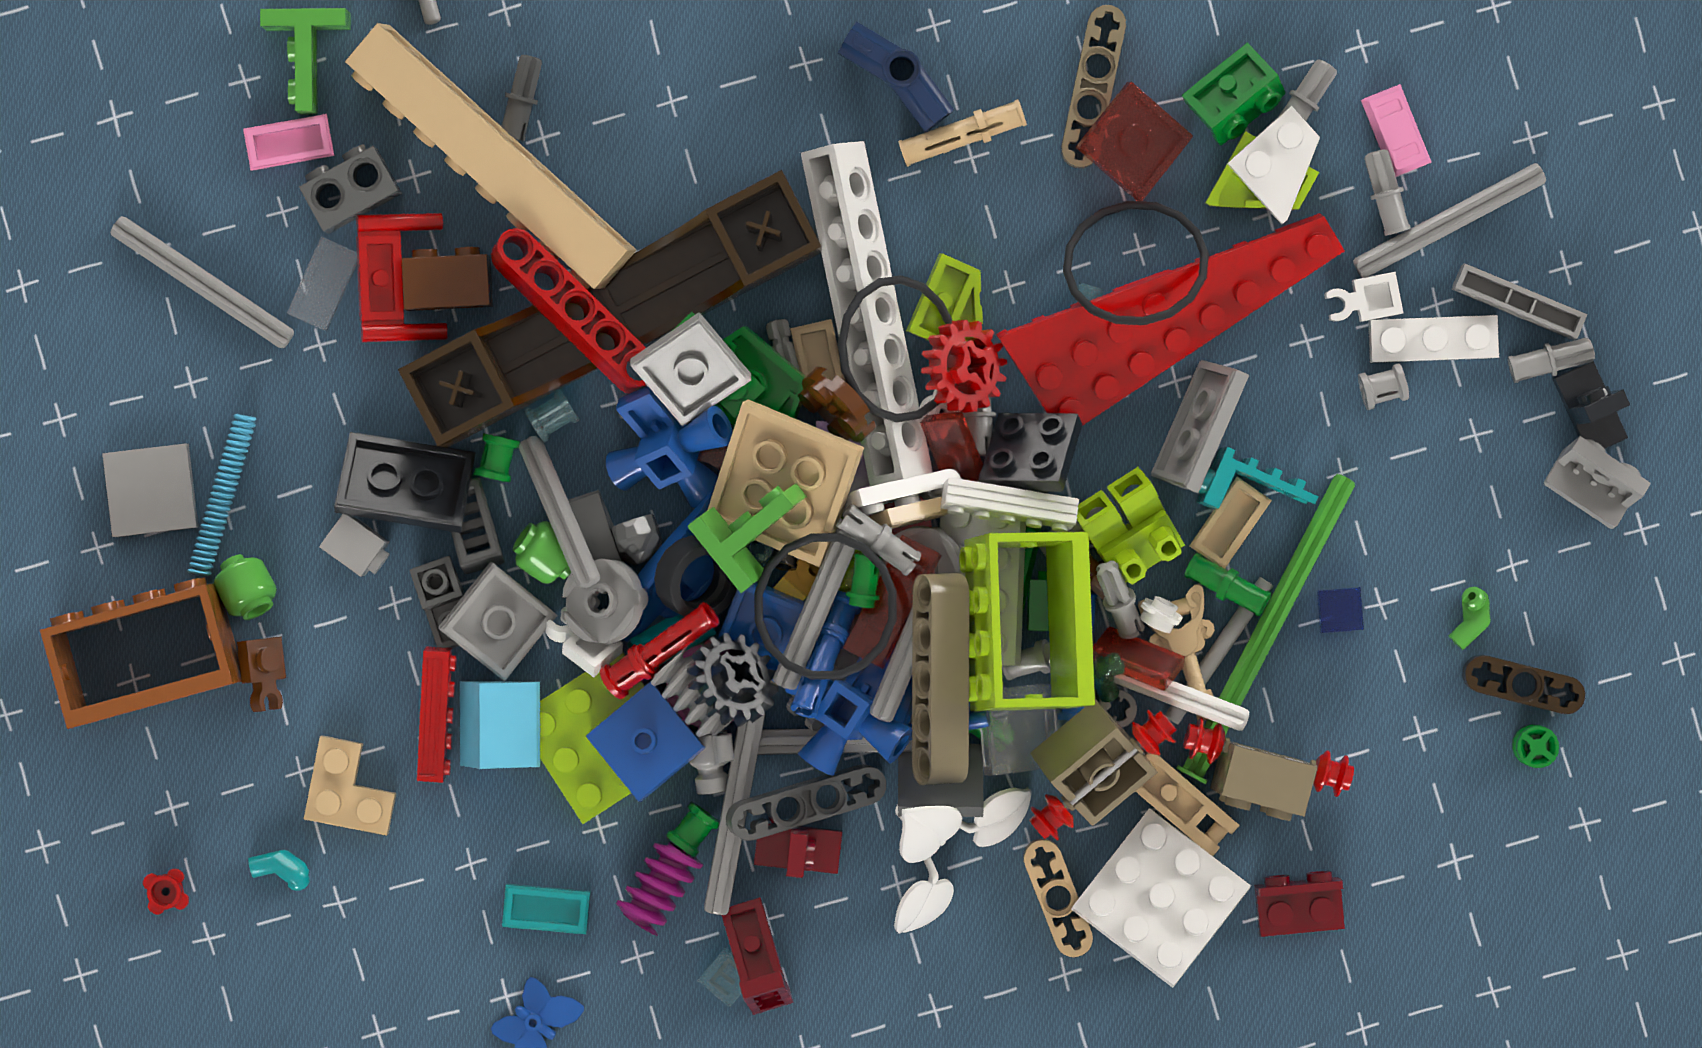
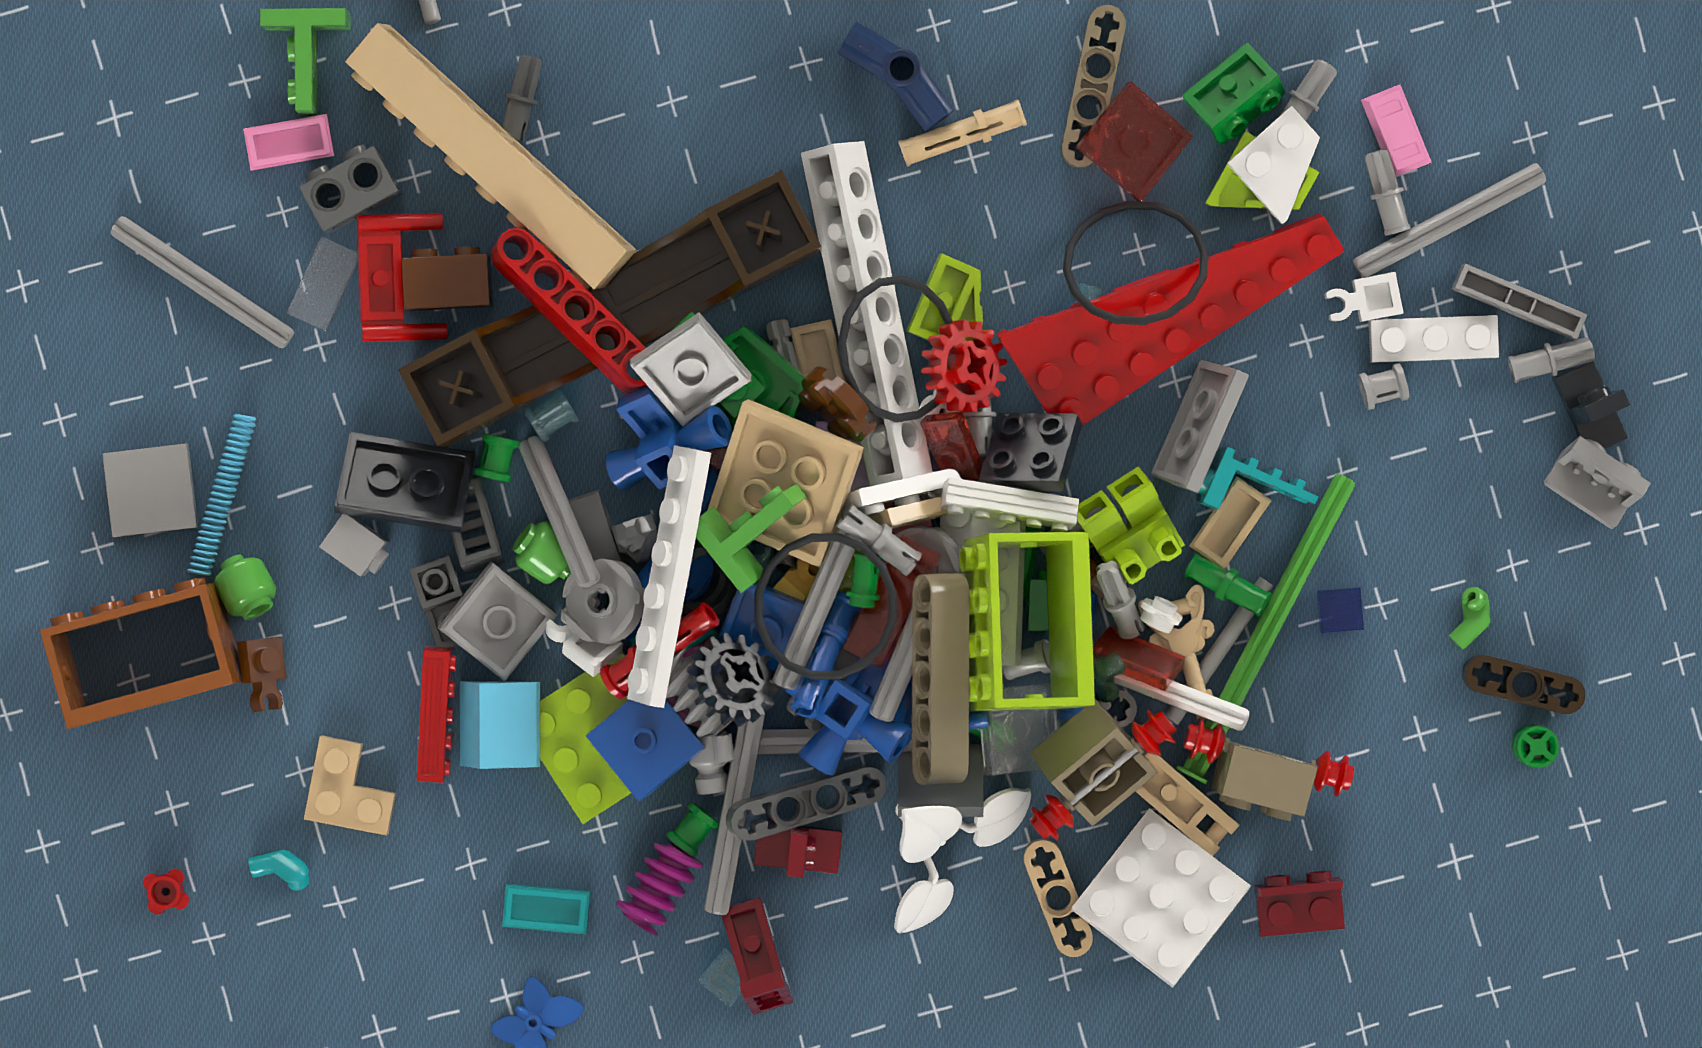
(668, 576): none -> white plate

